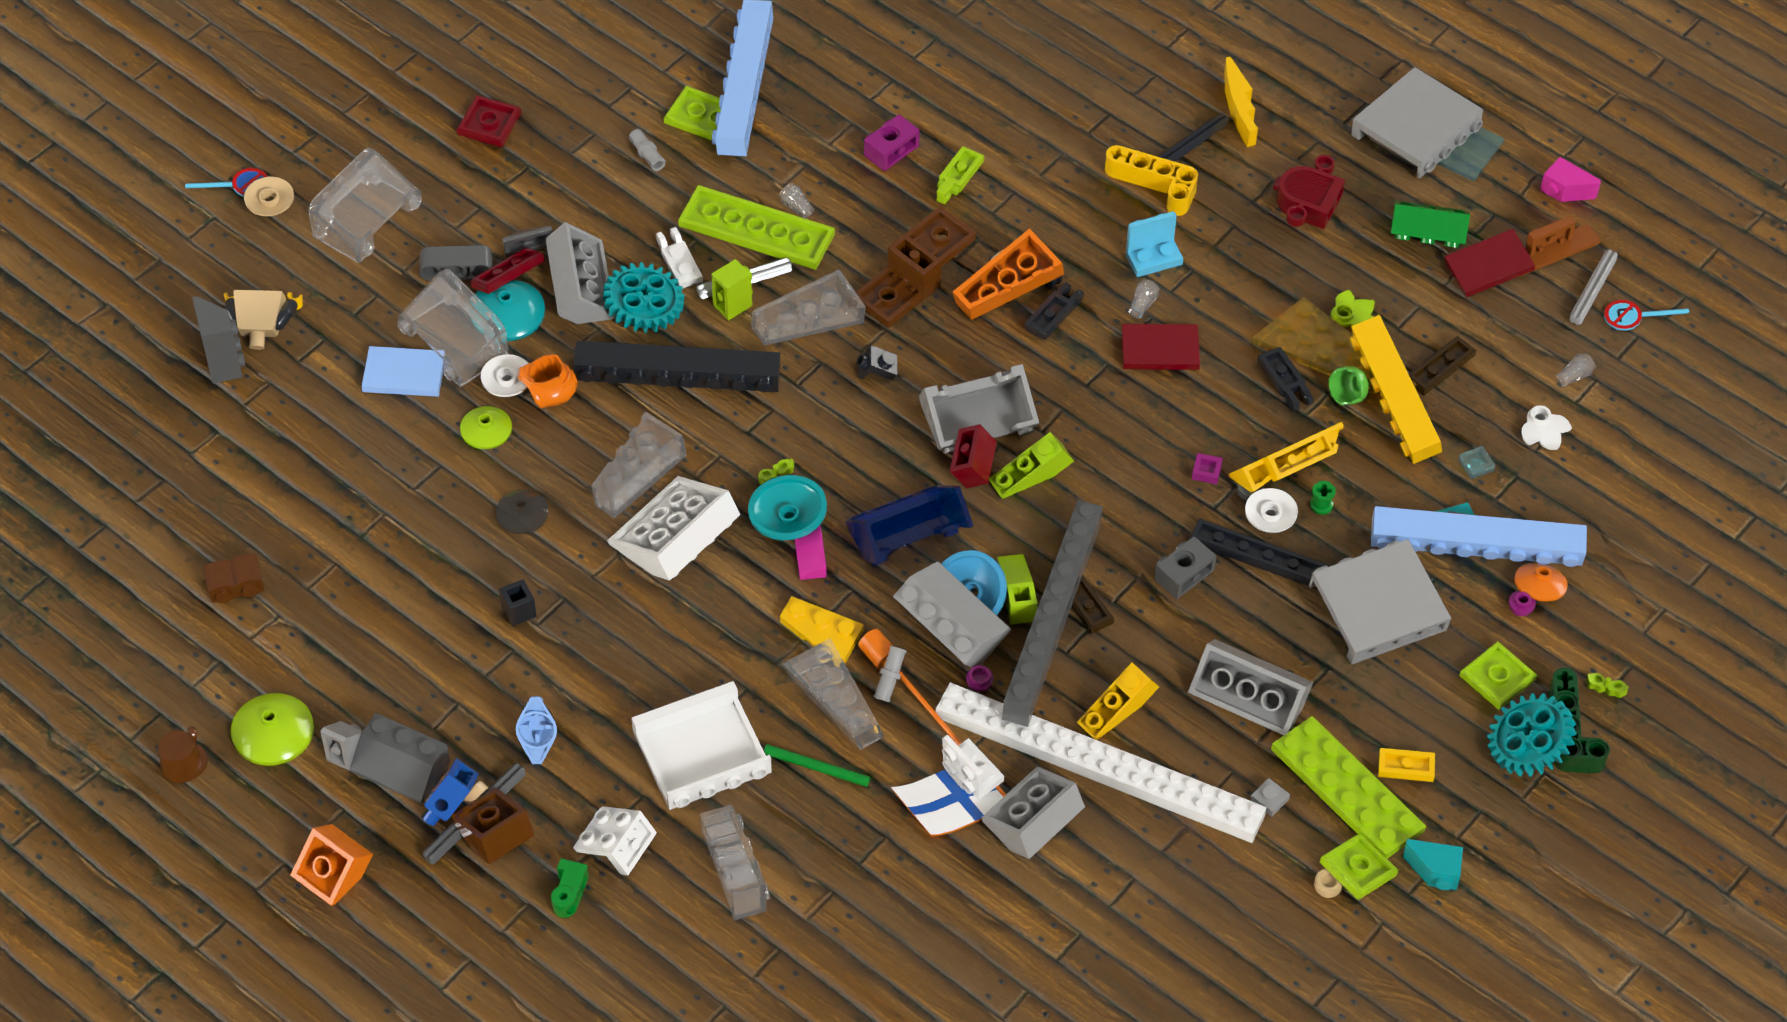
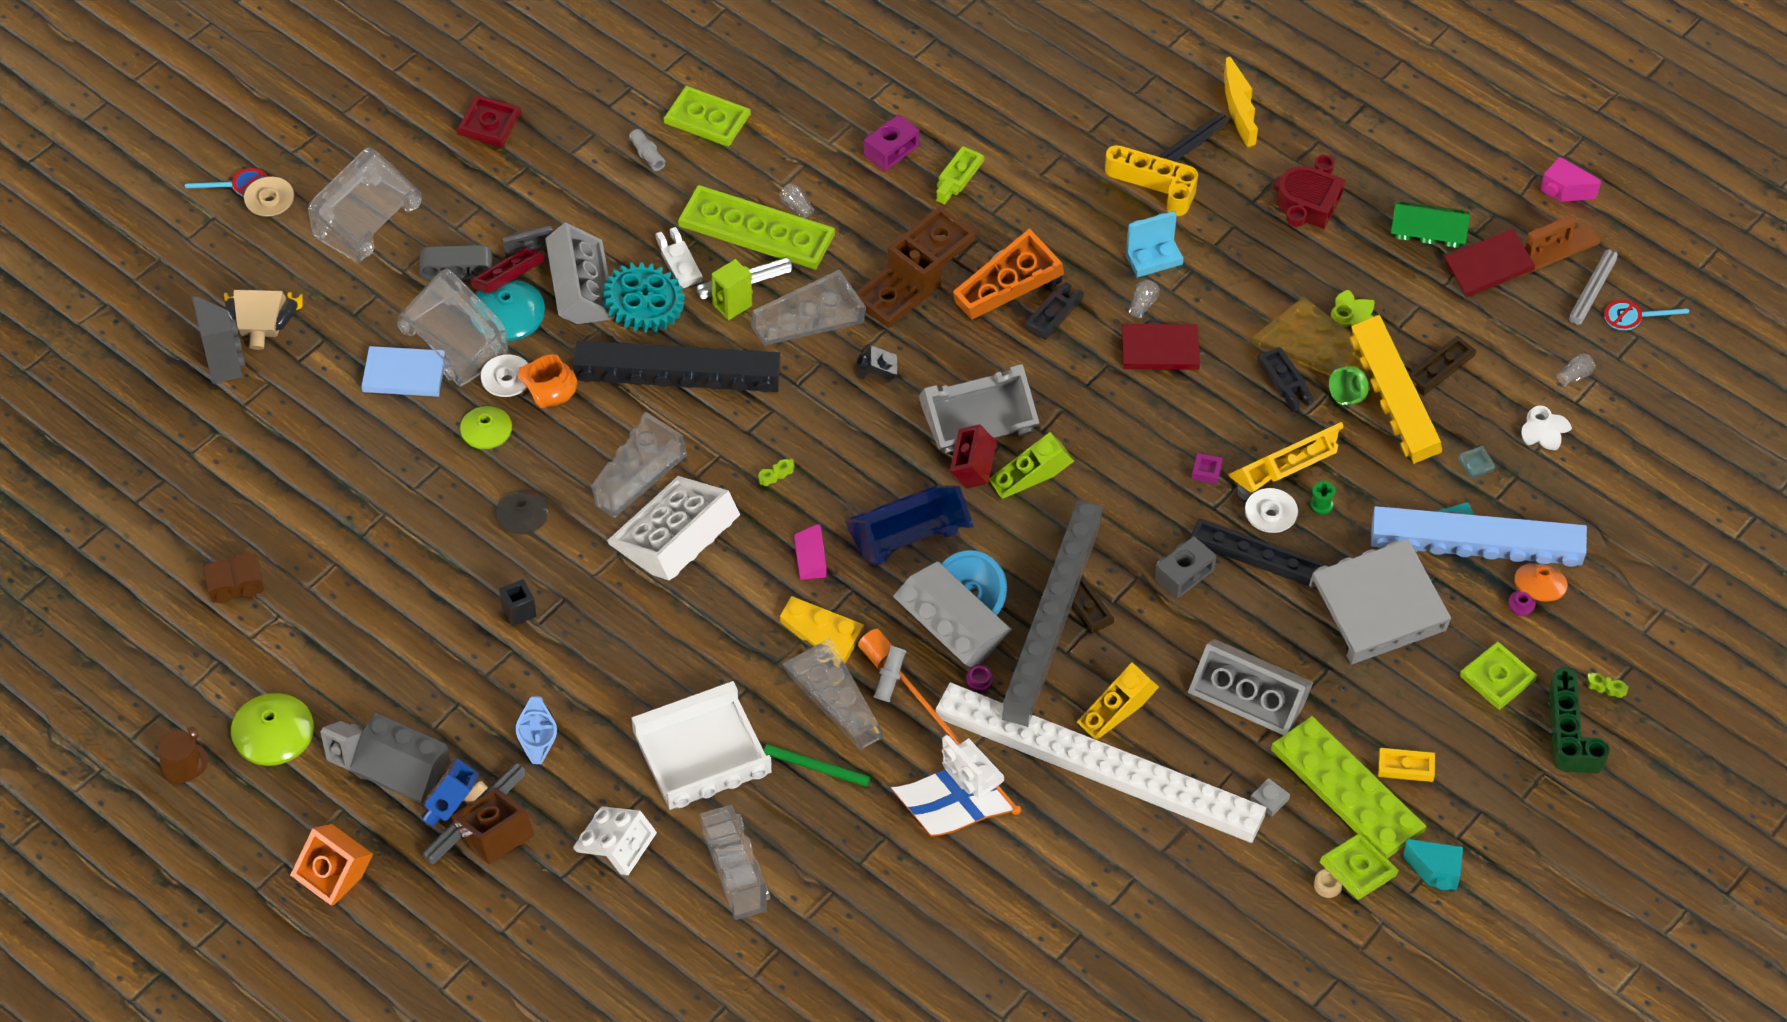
(573, 880): green leg -> none
(744, 78): light blue brick -> none
(787, 498): teal dish -> none
(1020, 594): lime slope -> none
(1034, 811): light grey slope -> none
(1419, 120): light grey panel -> none
(1474, 154): clear light blue piece -> none
(1531, 735): teal gear -> none

